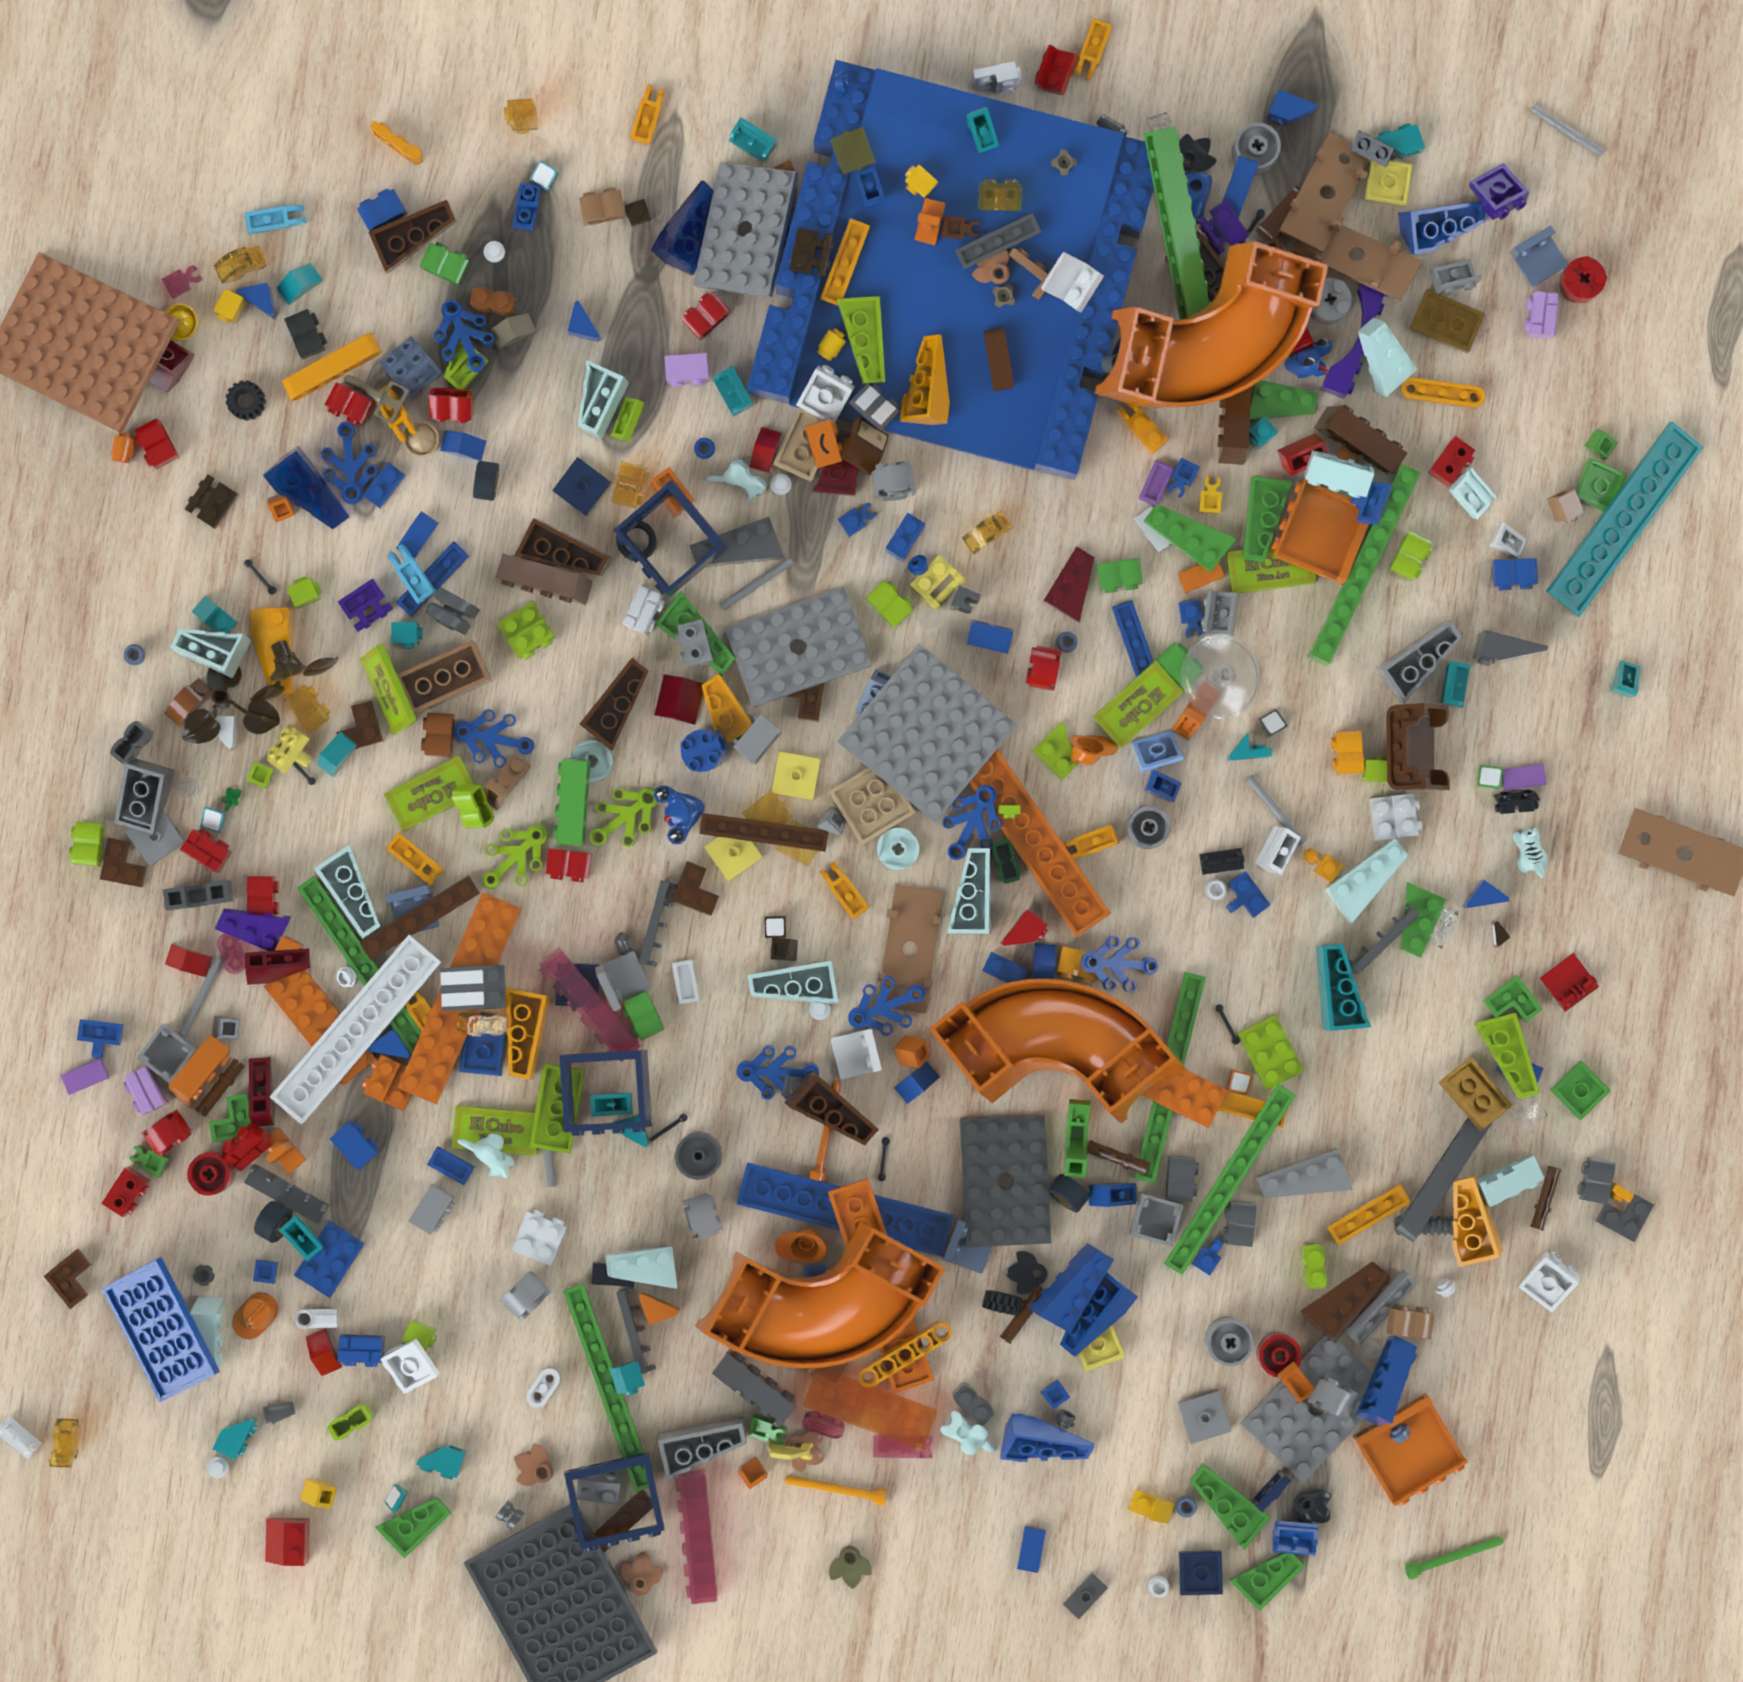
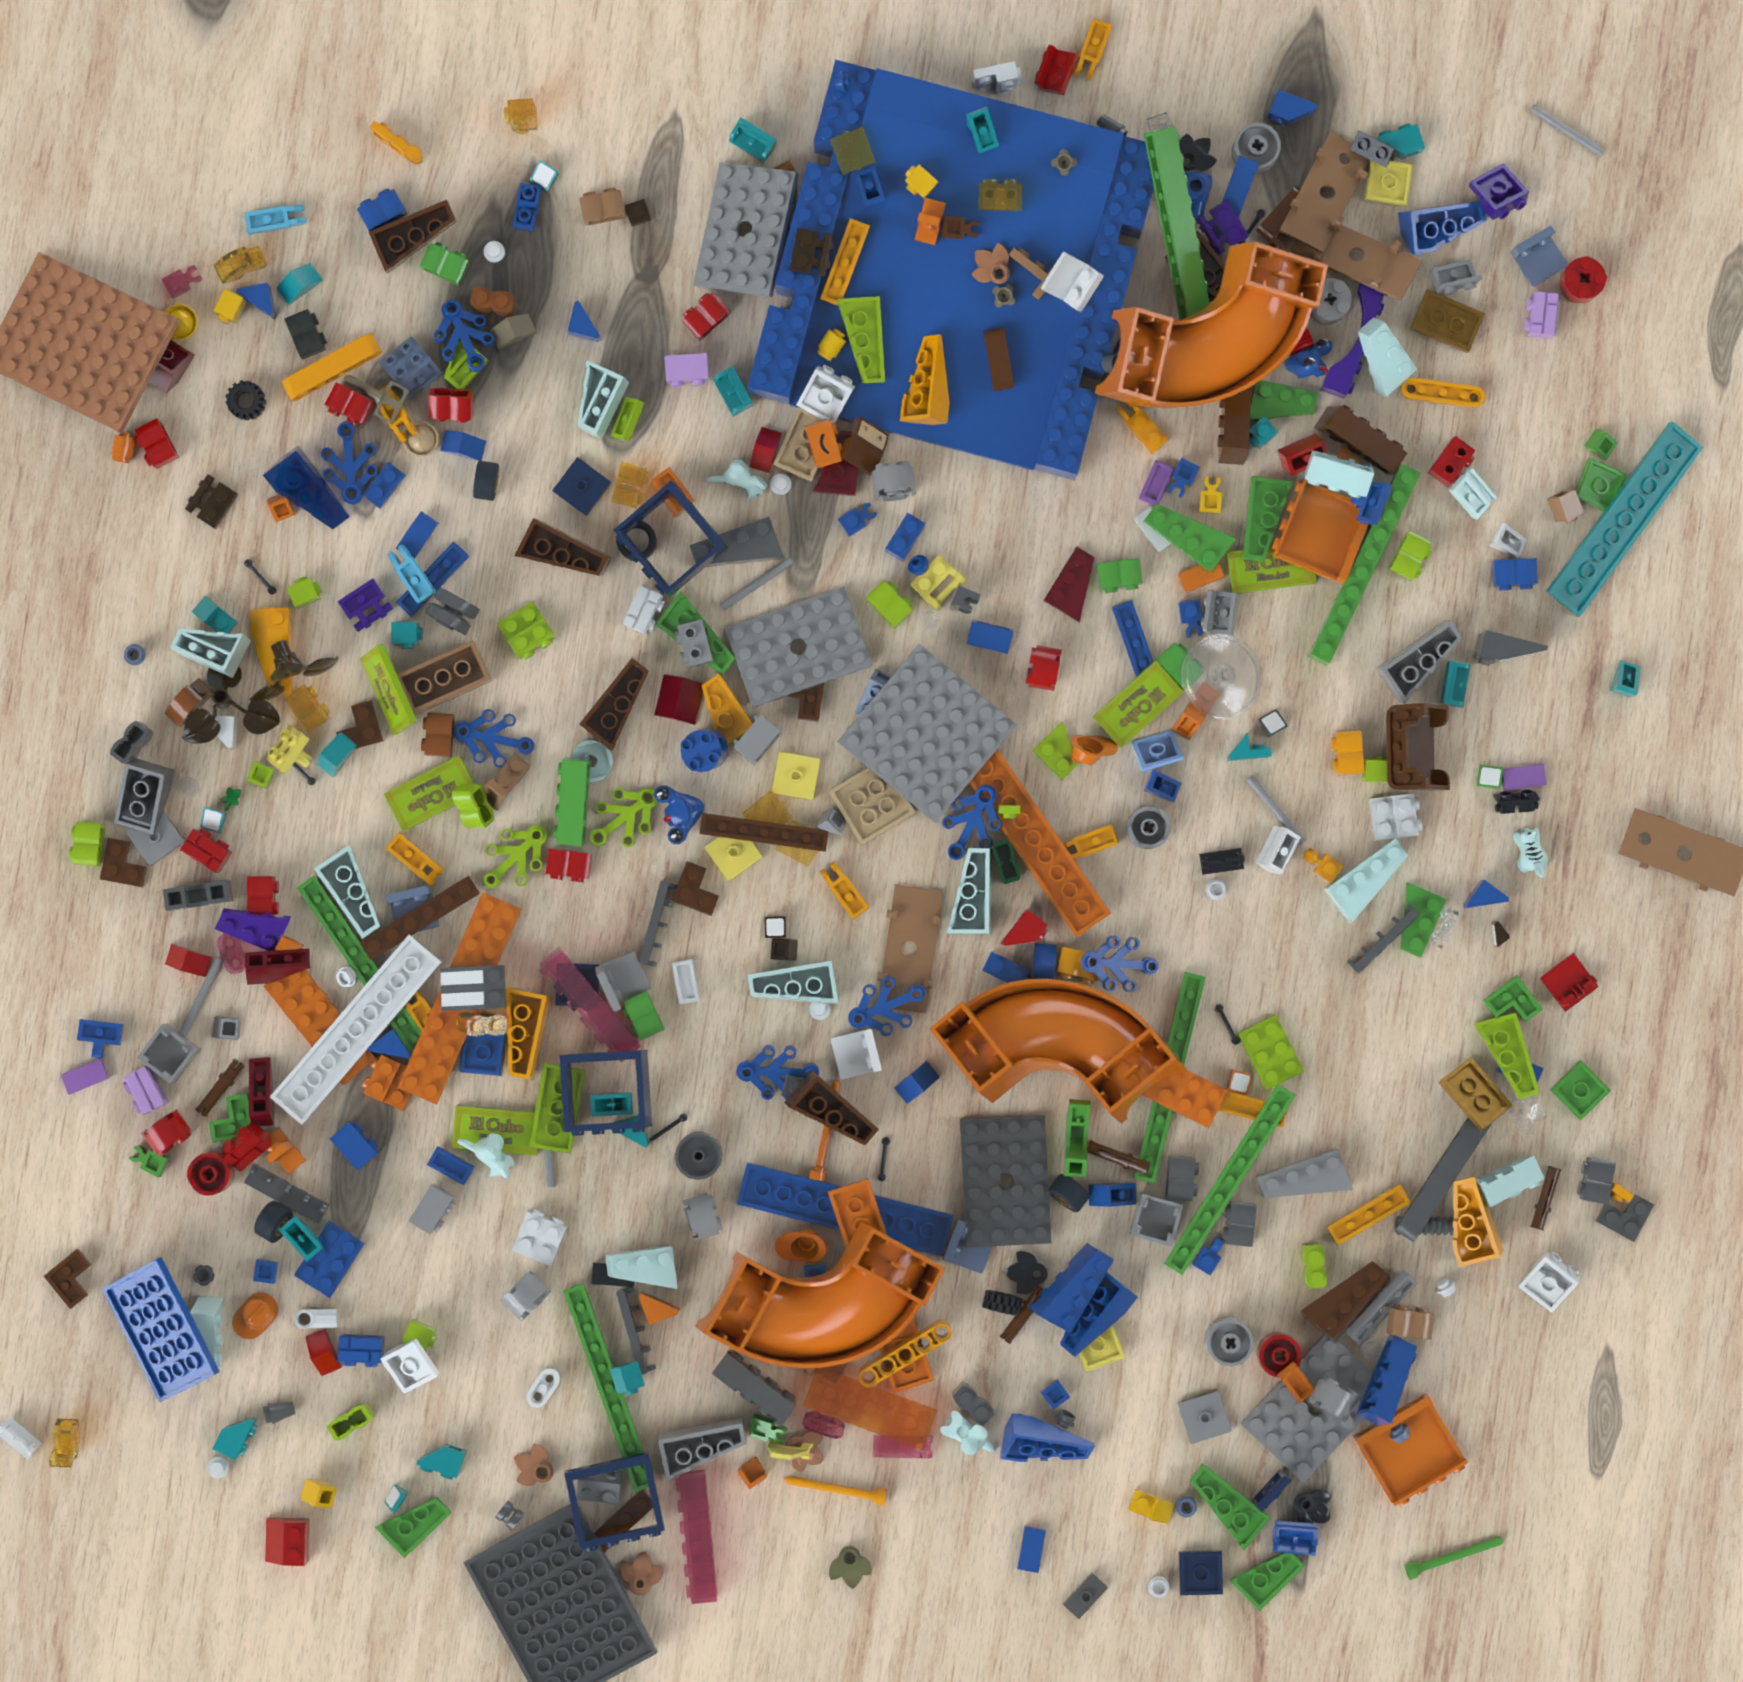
(126, 1191): red brick -> none
(199, 1071): orange wedge -> none
(544, 579): reddish brown wedge -> none
(622, 944): dark grey arm -> none
(647, 117): light orange hinge -> none
(683, 235): clear blue wedge -> none
(704, 441): blue plate -> none
(875, 406): slope -> none
(908, 842): light aqua plate -> none
(912, 1051): orange panel -> none
(987, 532): clear yellow brick -> none
(998, 241): dark grey hinge -> none
(1066, 635): sand blue plate -> none
(1248, 895): blue plate -> none
(1338, 990): teal wedge -> none

